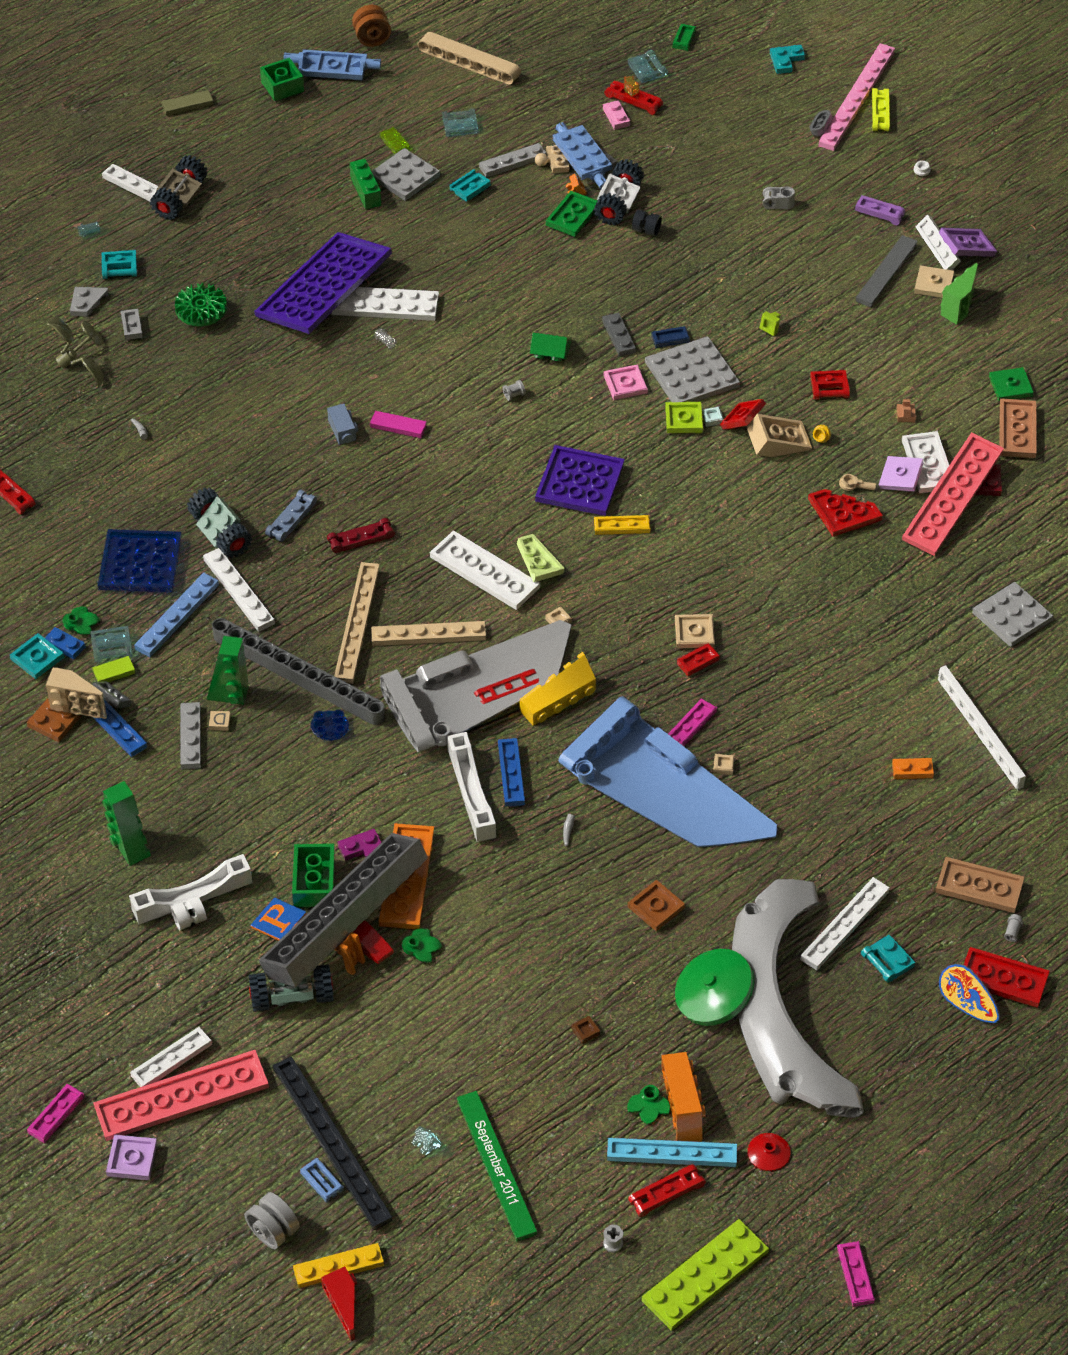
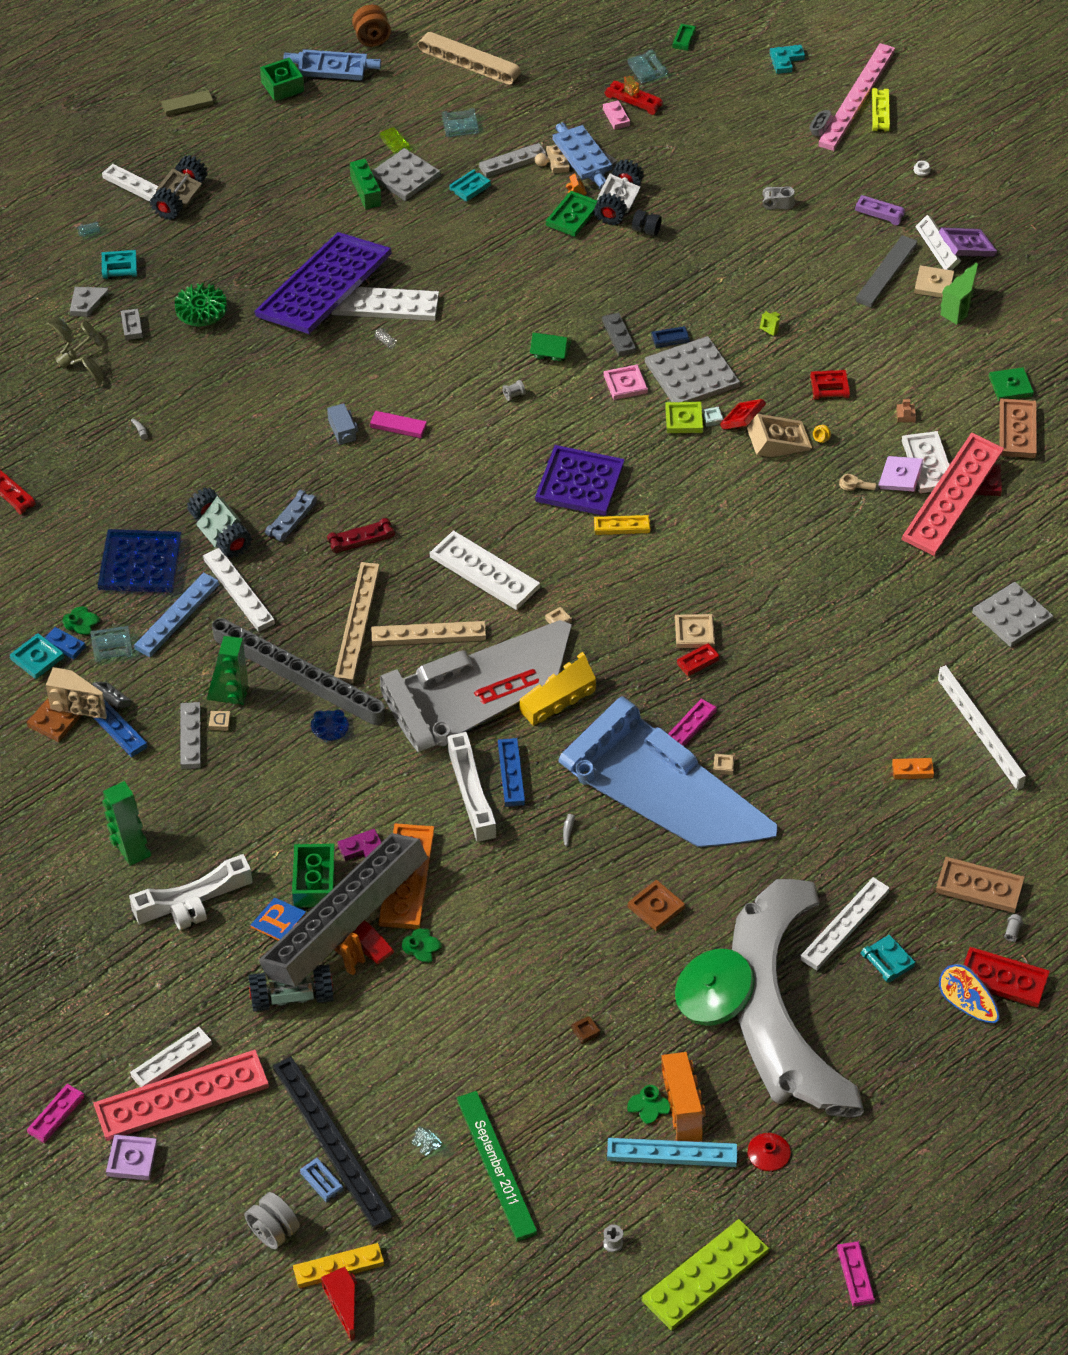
(114, 670): lime tile -> none
(538, 559): yellowish green wing -> none
(666, 1190): red plate -> none
(843, 512): red plate -> none

